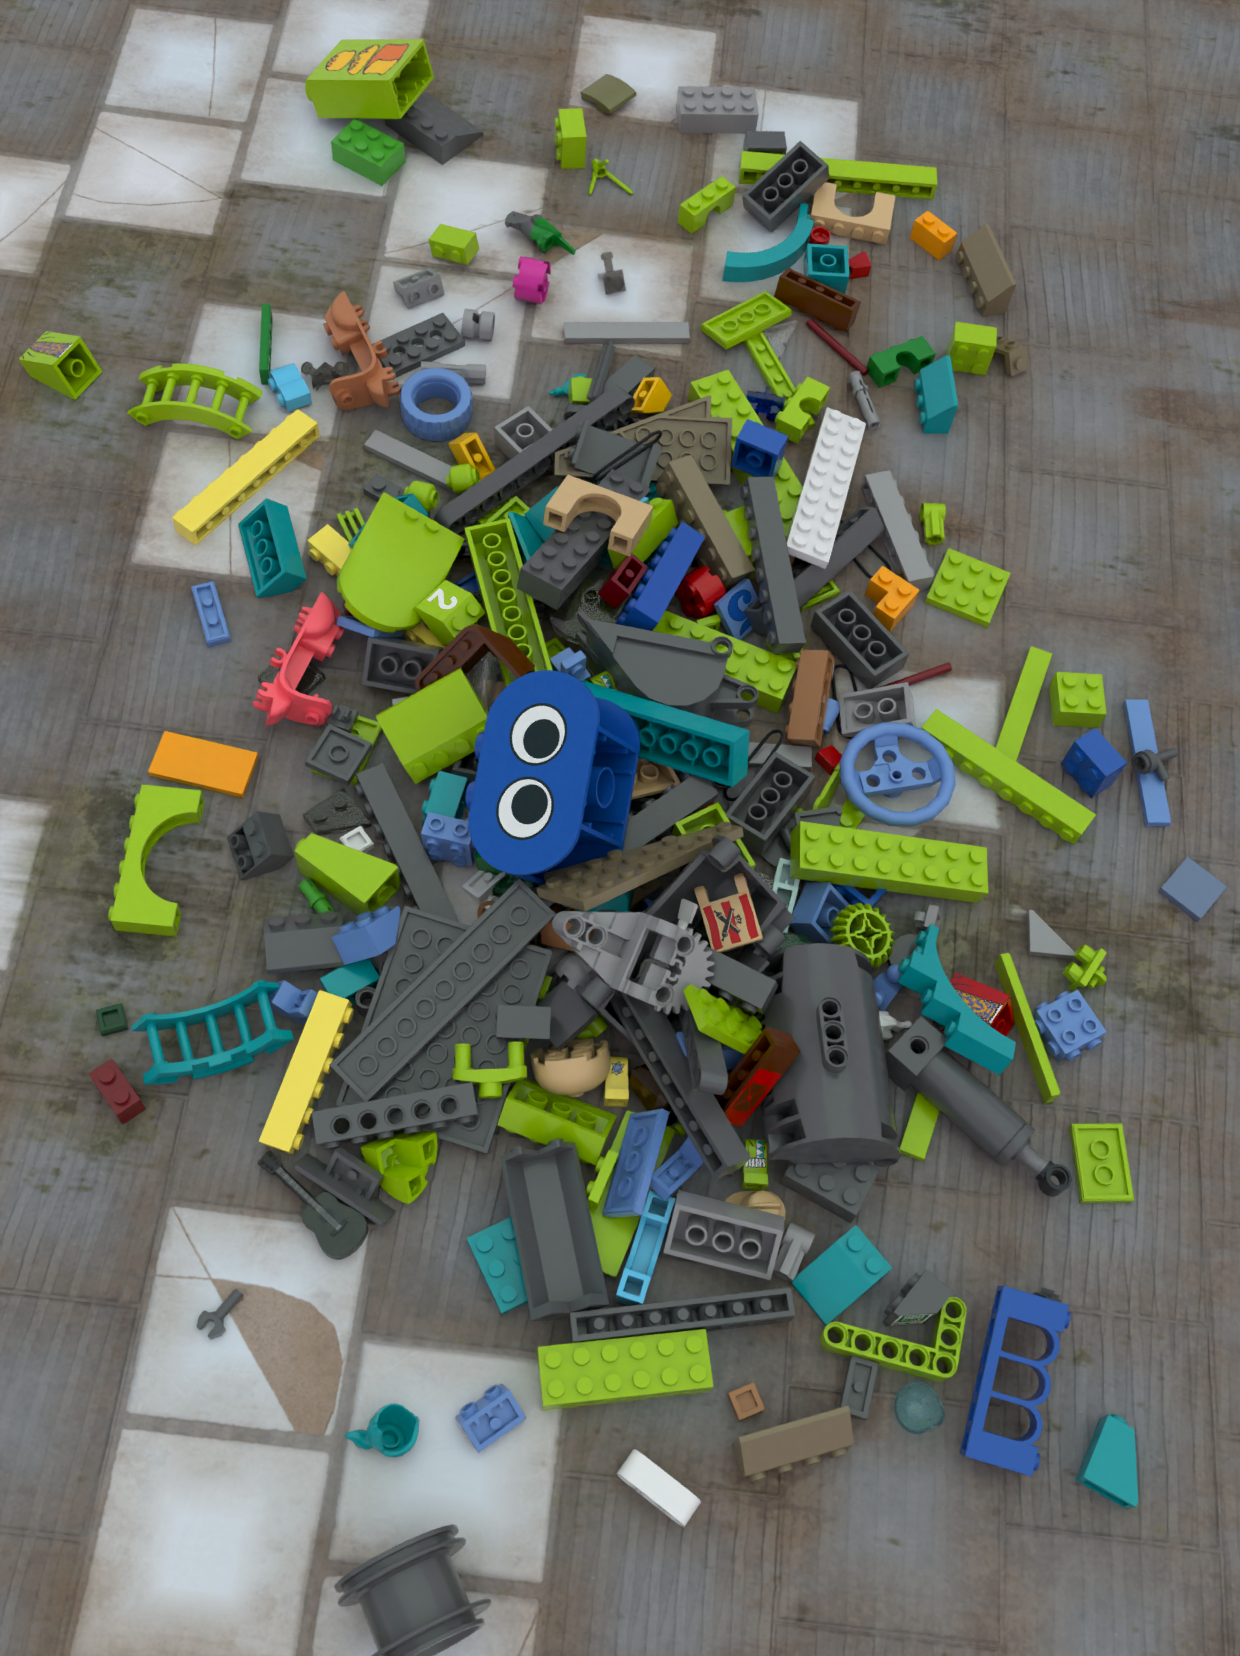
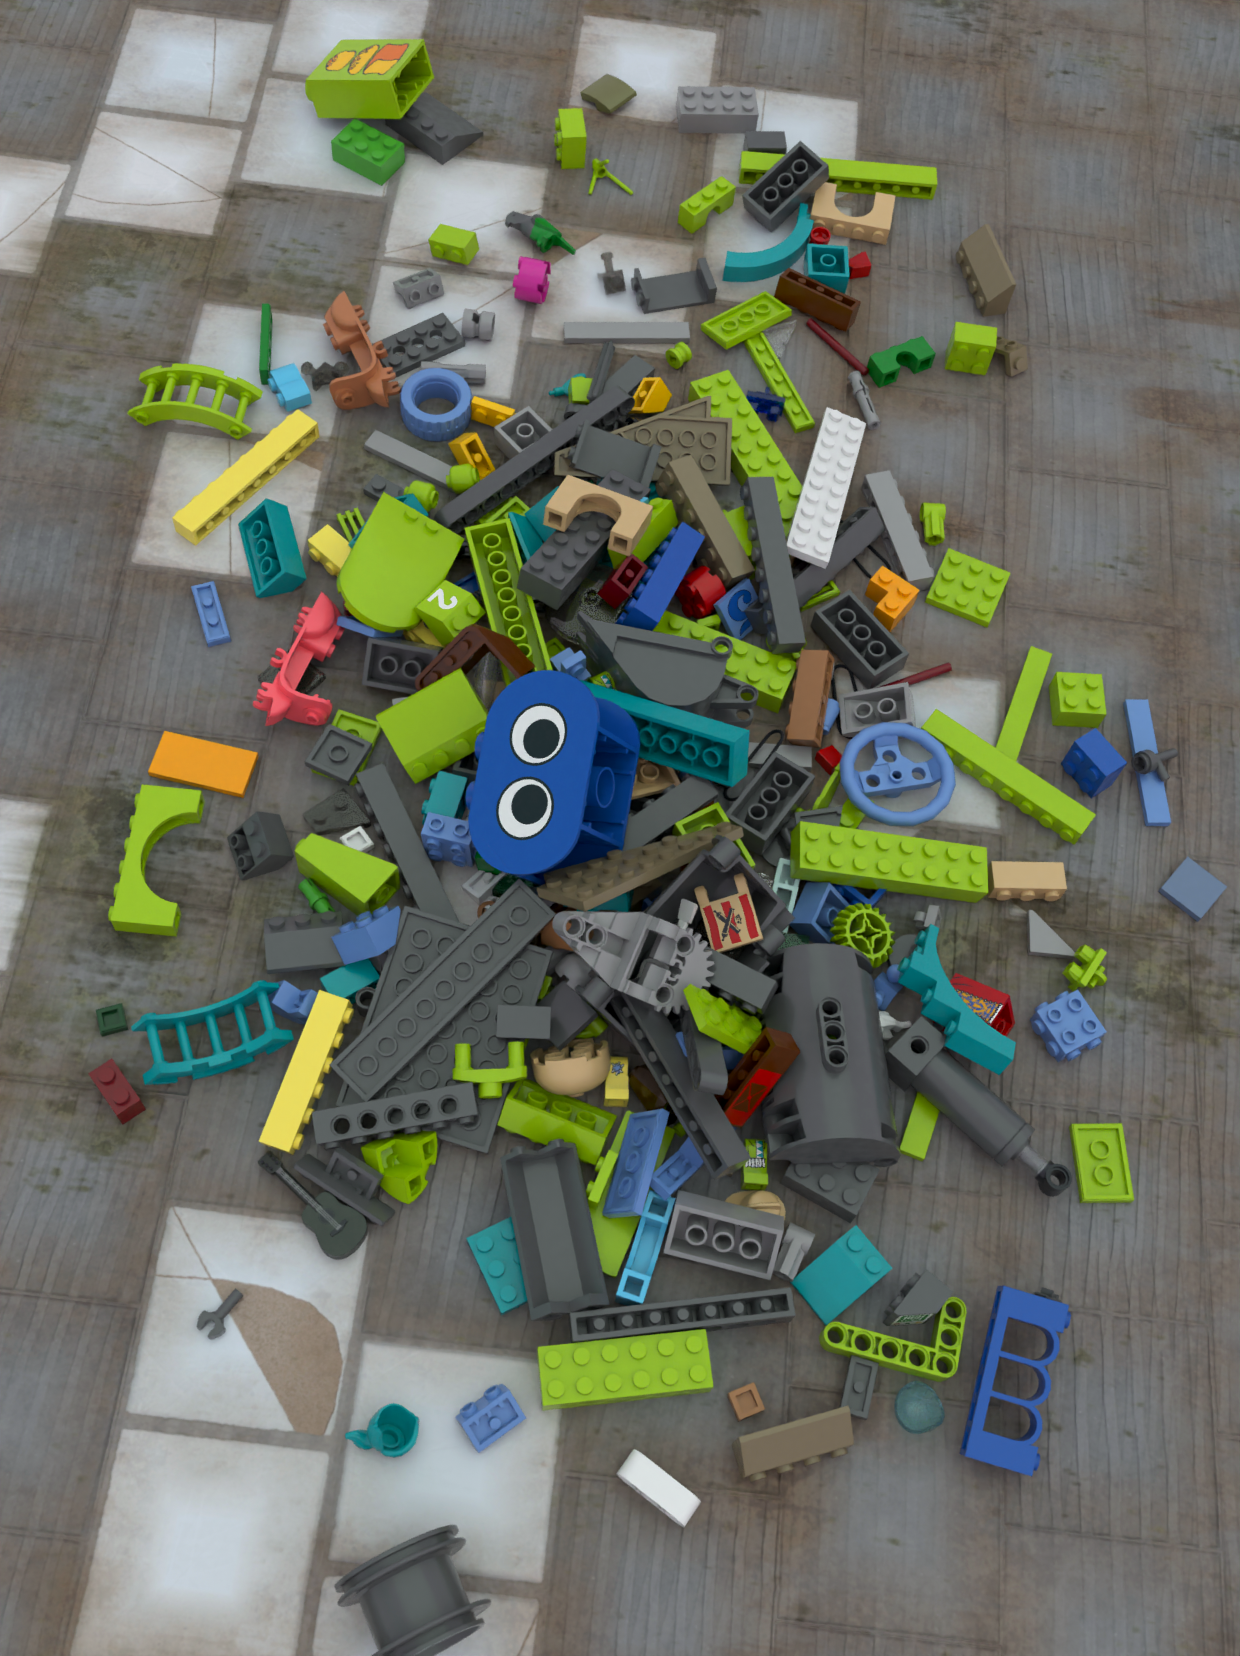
(61, 363): lime slope -> none
(343, 717): dark grey tile -> none
(489, 412): none -> yellow bracket
(625, 453): black piece -> none
(675, 290): none -> dark grey panel
(678, 355): none -> lime wheel
(759, 450): blue brick -> none
(807, 397): lime arch -> none
(933, 235): light orange brick -> none
(936, 396): teal slope -> none
(1026, 880): none -> tan brick
(1027, 1029): lime tile -> none
(1111, 1462): teal slope -> none

